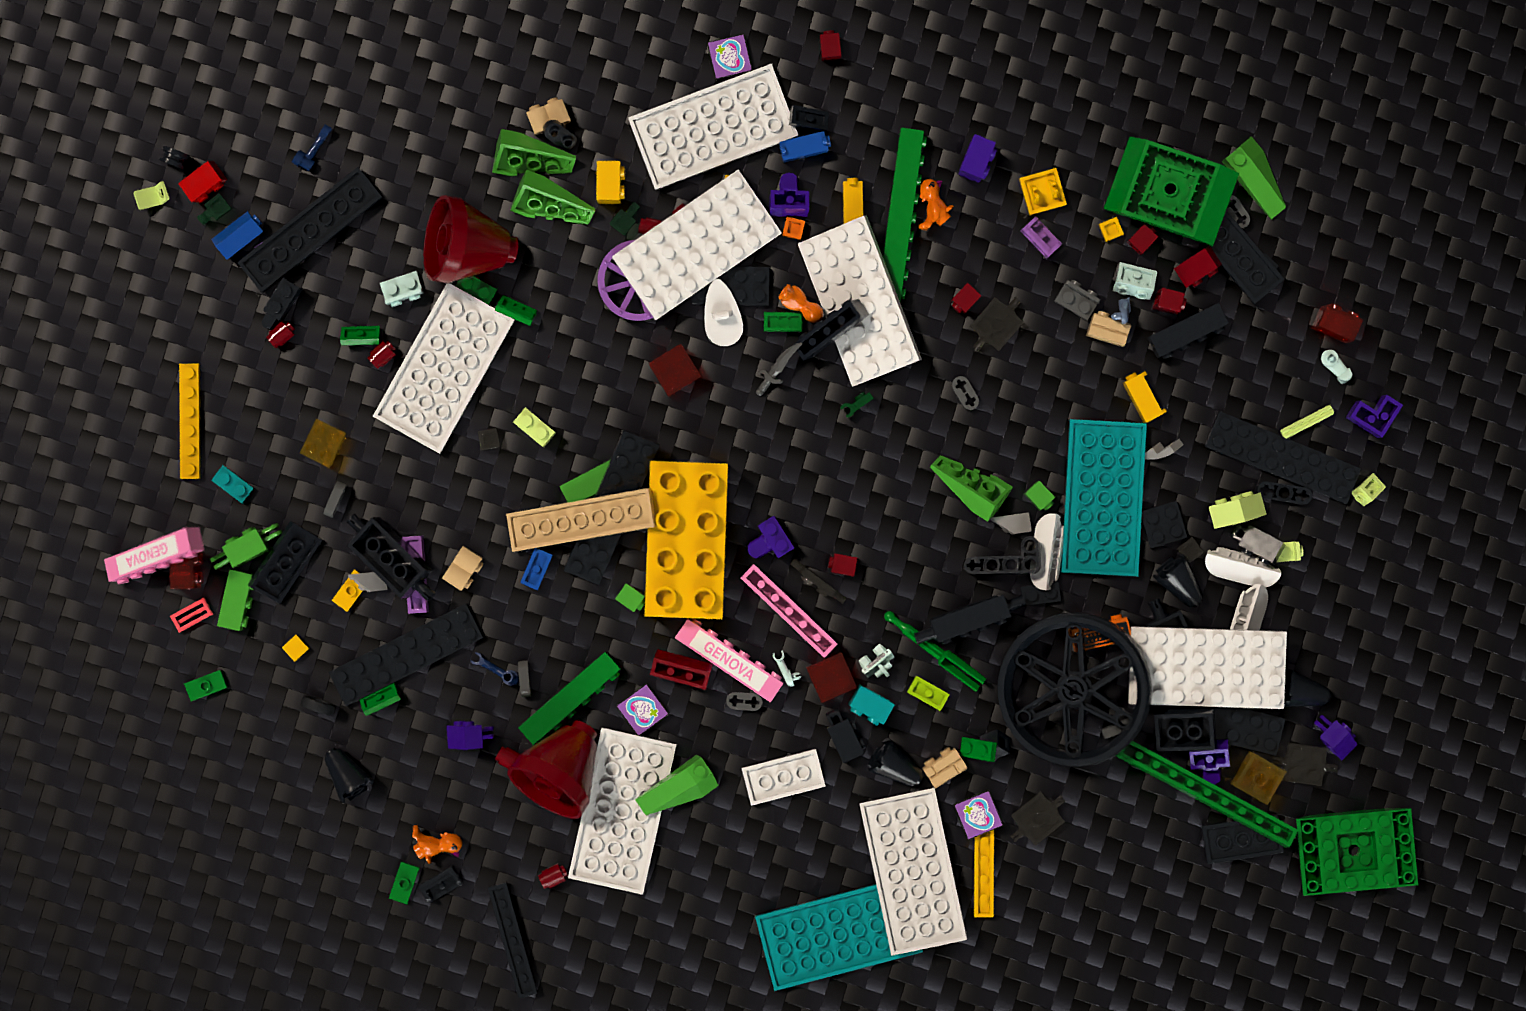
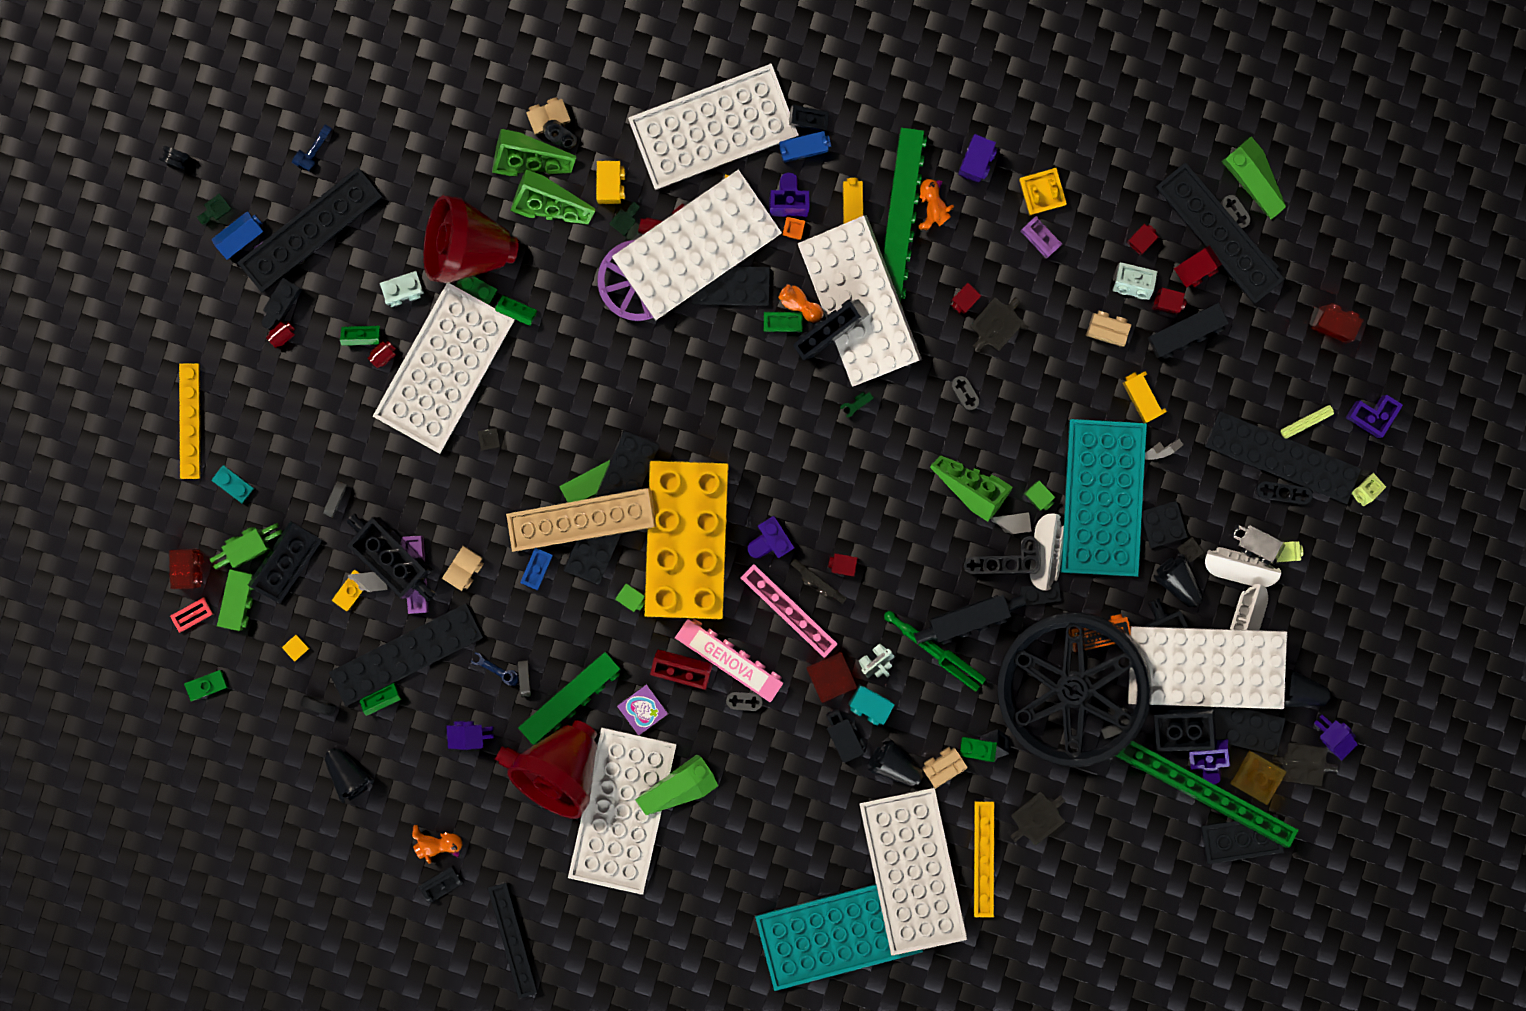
(151, 196): yellowish green bracket -> none
(154, 555): bright pink brick -> none
(203, 181): red brick -> none
(323, 443): clear yellow hinge -> none
(404, 882): green plate -> none
(534, 427): yellowish green brick -> none
(553, 876): dark red brick -> none
(674, 370): clear red brick -> none
(722, 315): white shield -> none
(729, 56): tile -> none
(776, 369): dark grey piece -> none
(783, 777): white plate -> none
(789, 678): light aqua piece -> none
(830, 45): dark red brick -> none
(928, 693): lime plate -> none
(978, 814): tile -> none
(1077, 300): dark grey bracket -> none
(1111, 229): yellow tile -> none
(1125, 309): sand blue piece -> none
(1199, 197): green slope -> none
(1237, 510): yellowish green brick -> none
(1335, 365): light aqua piece -> none
(1383, 857): green slope -> none

